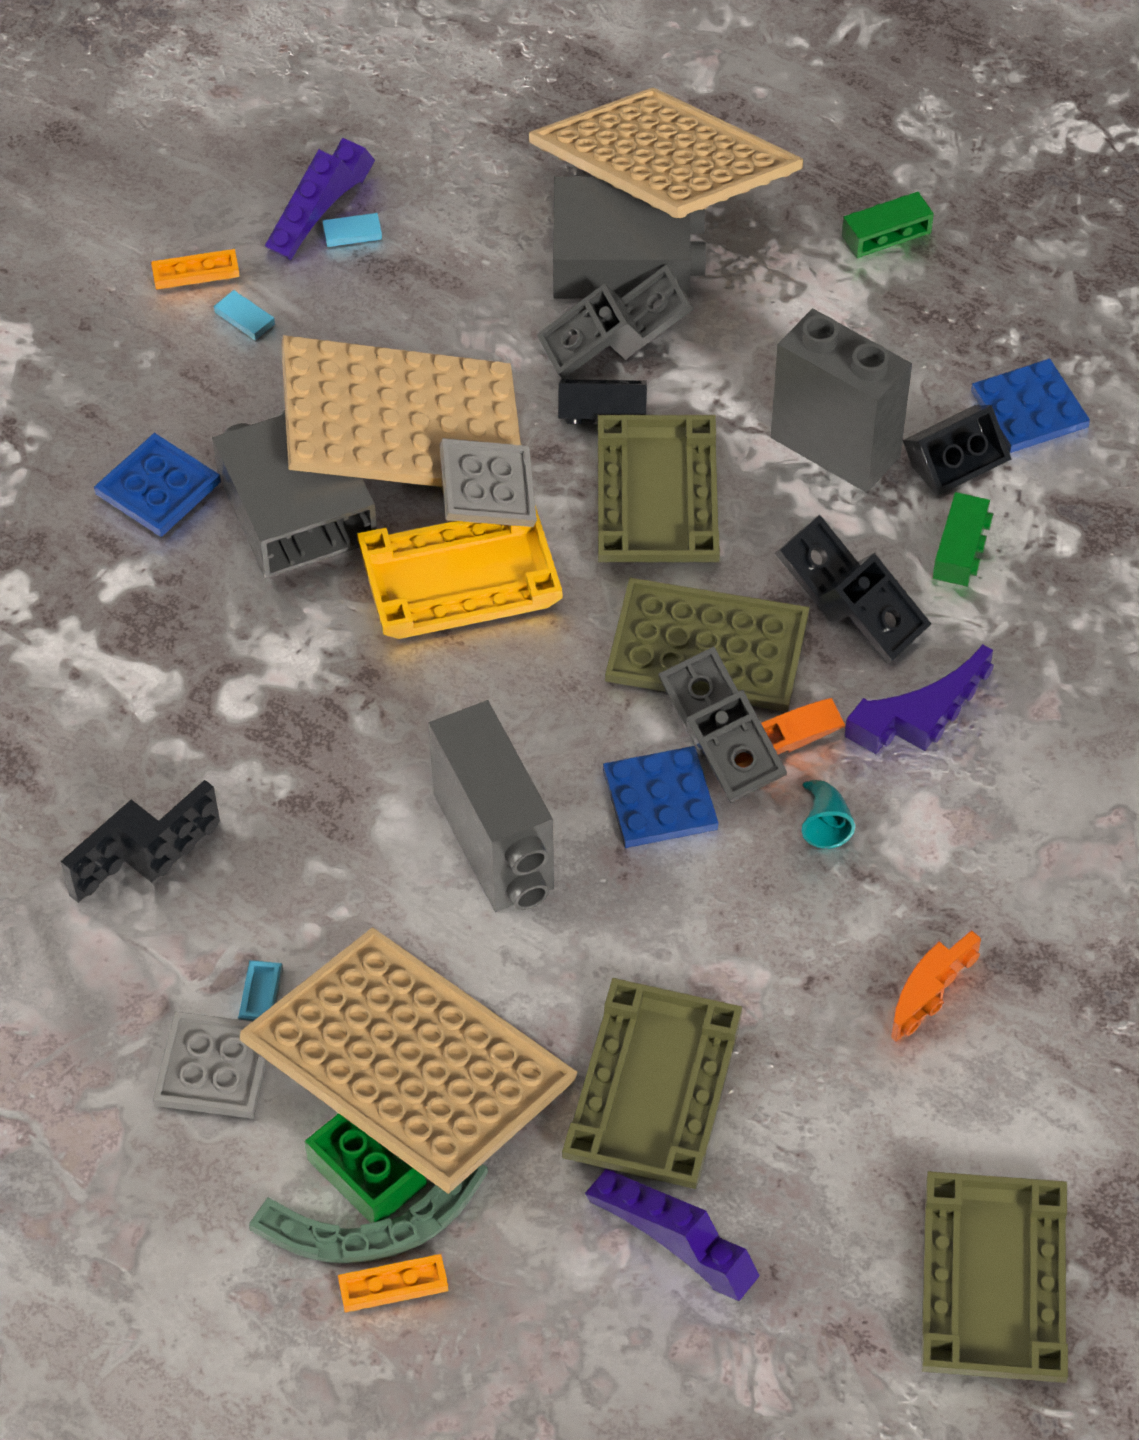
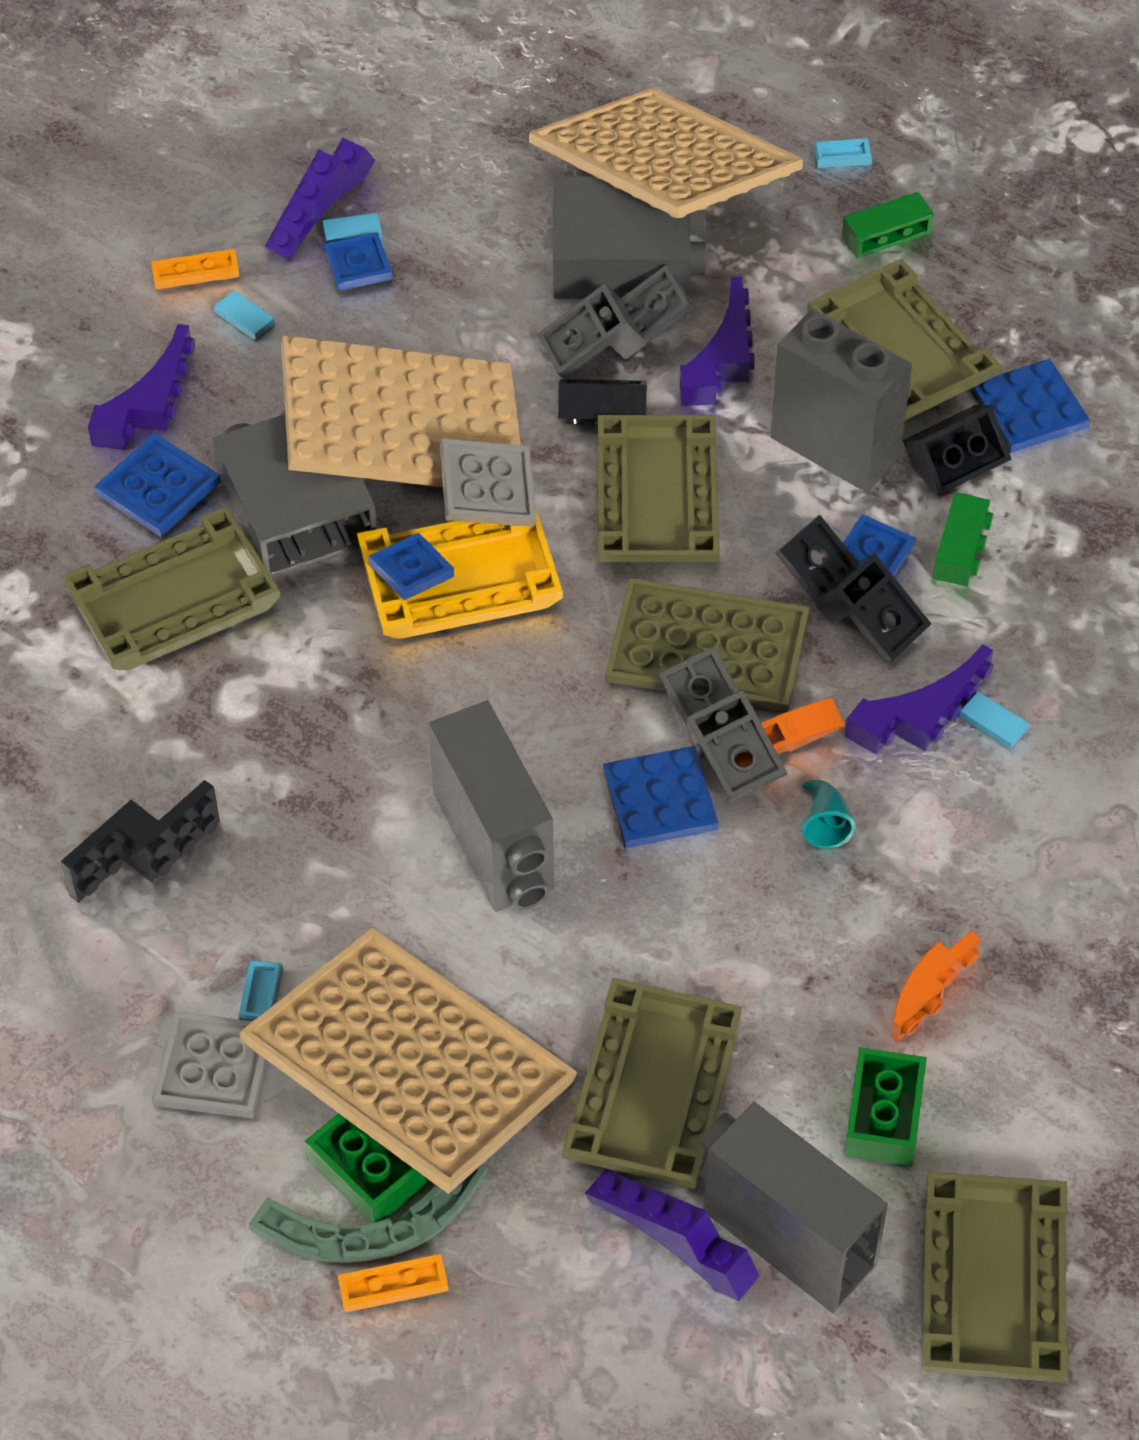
(149, 401): none -> dark purple arch
(173, 592): none -> olive slope
(357, 261): none -> blue plate
(411, 566): none -> blue plate
(724, 357): none -> dark purple arch
(792, 1204): none -> dark grey brick
(842, 153): none -> medium azure tile
(885, 1106): none -> green brick
(886, 542): none -> blue plate
(903, 319): none -> olive slope
(994, 720): none -> medium azure tile

